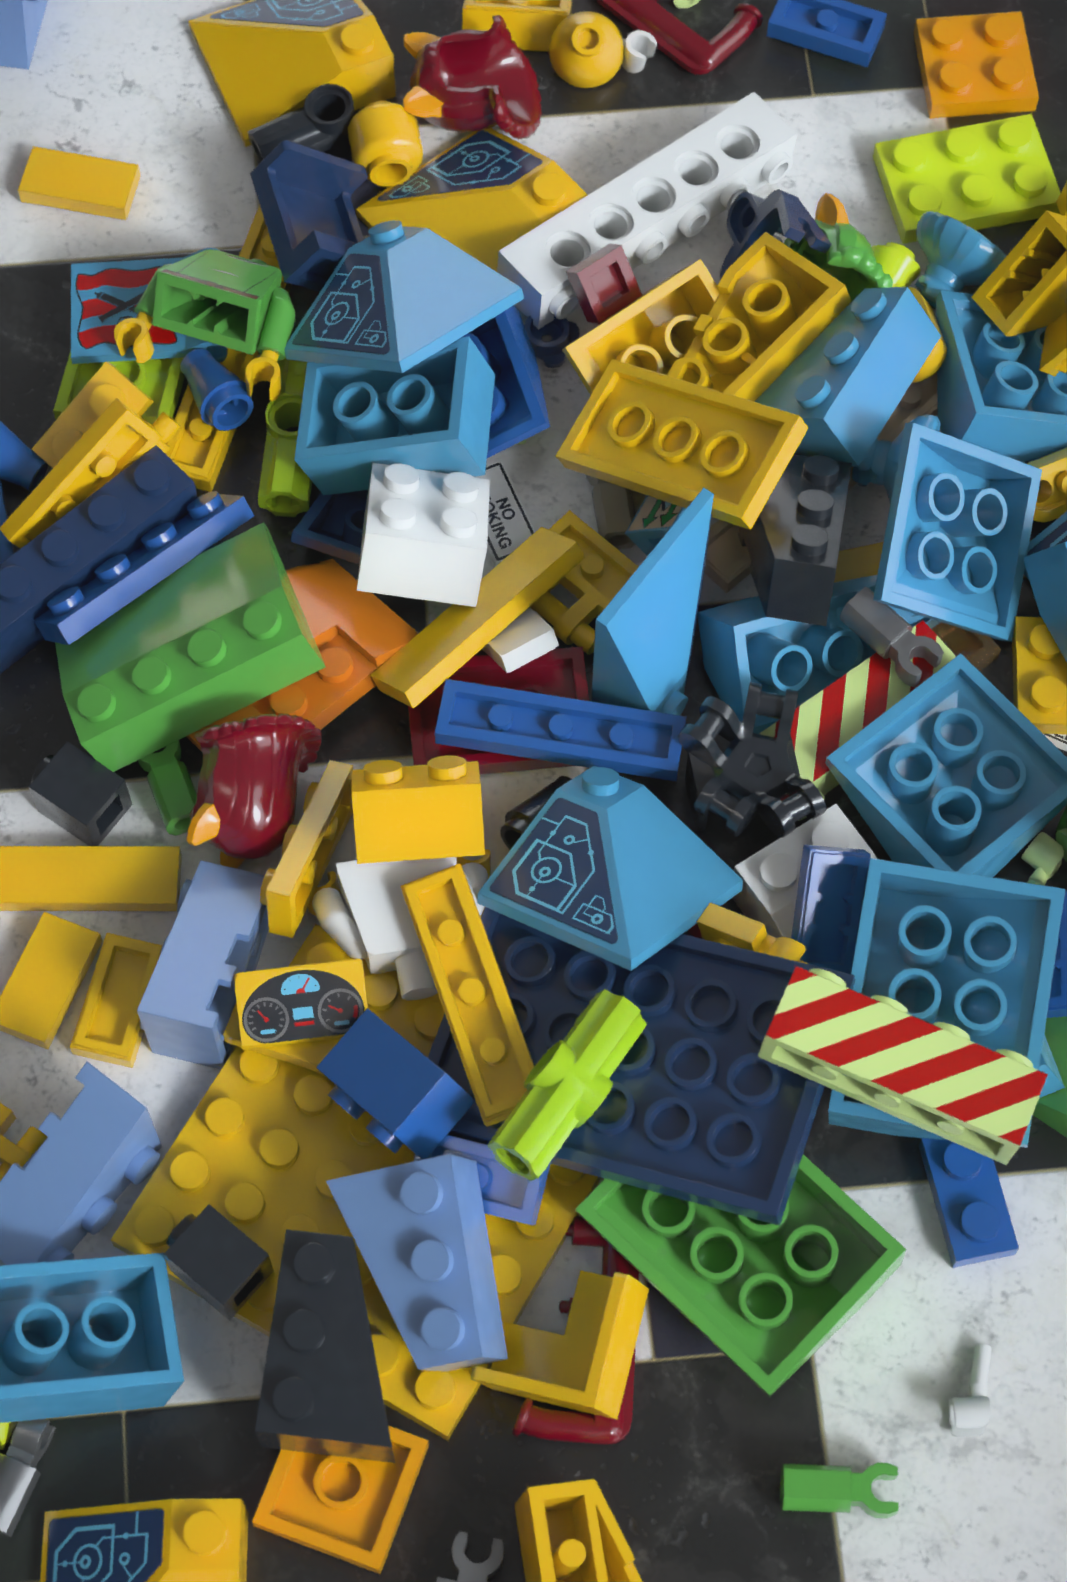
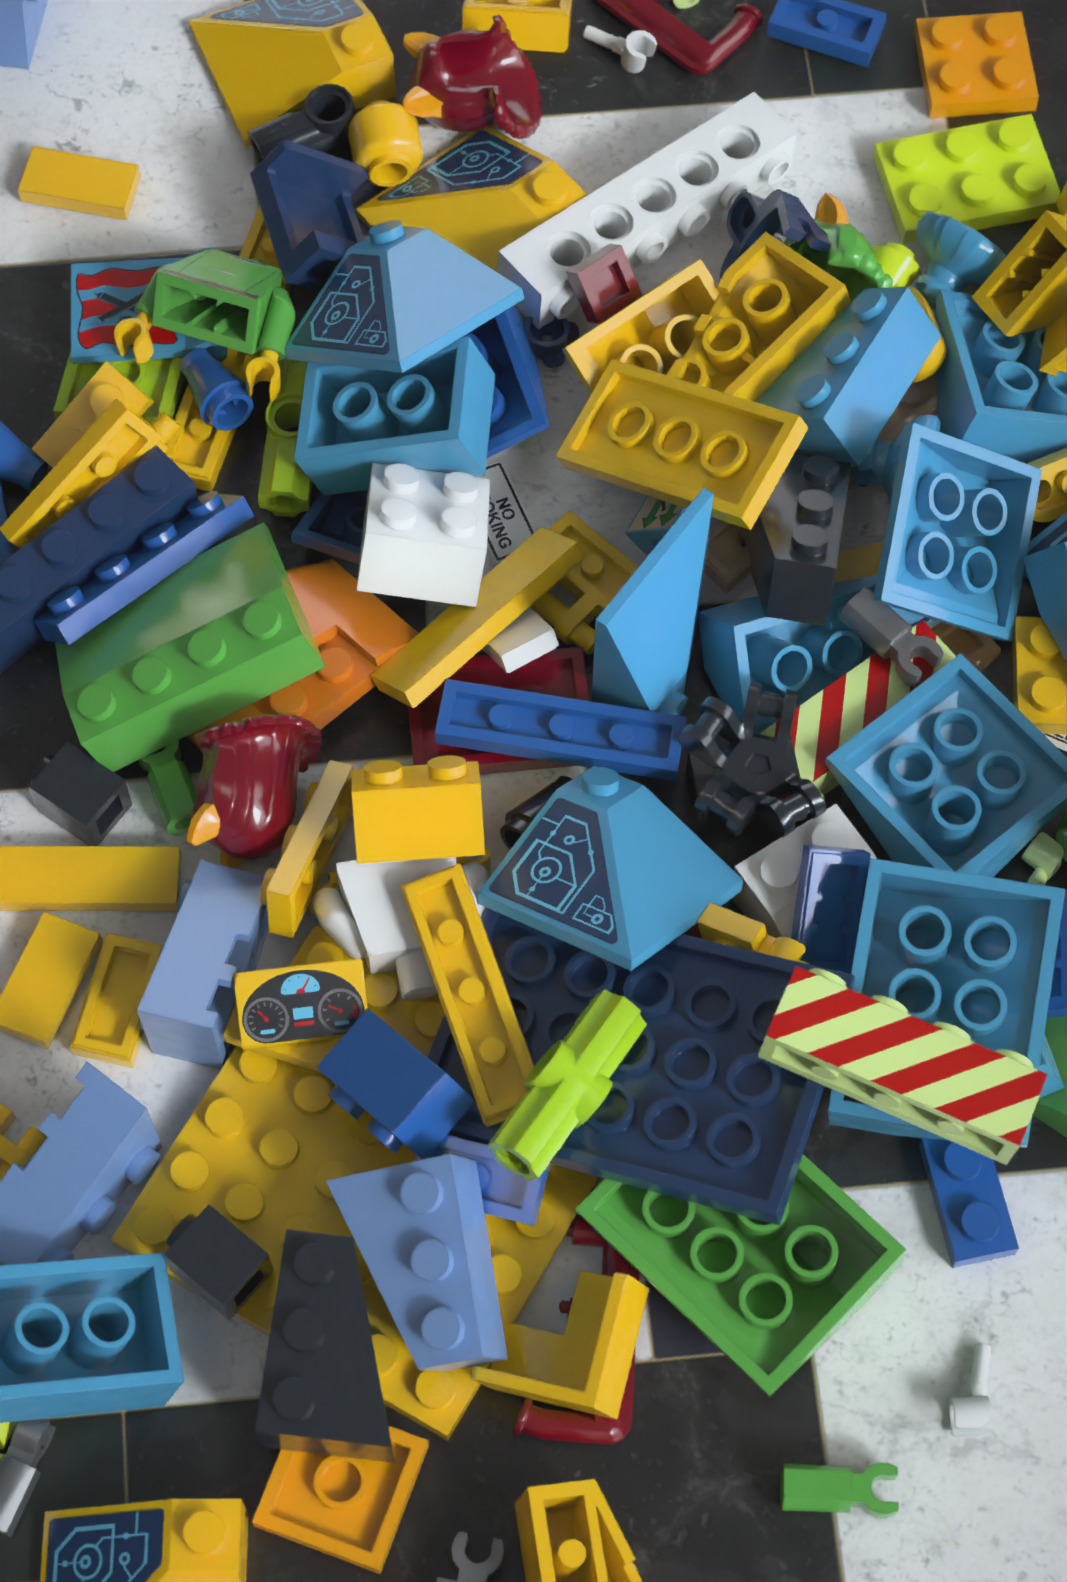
(586, 49): yellow brick -> none
(613, 511): dark tan bar -> none

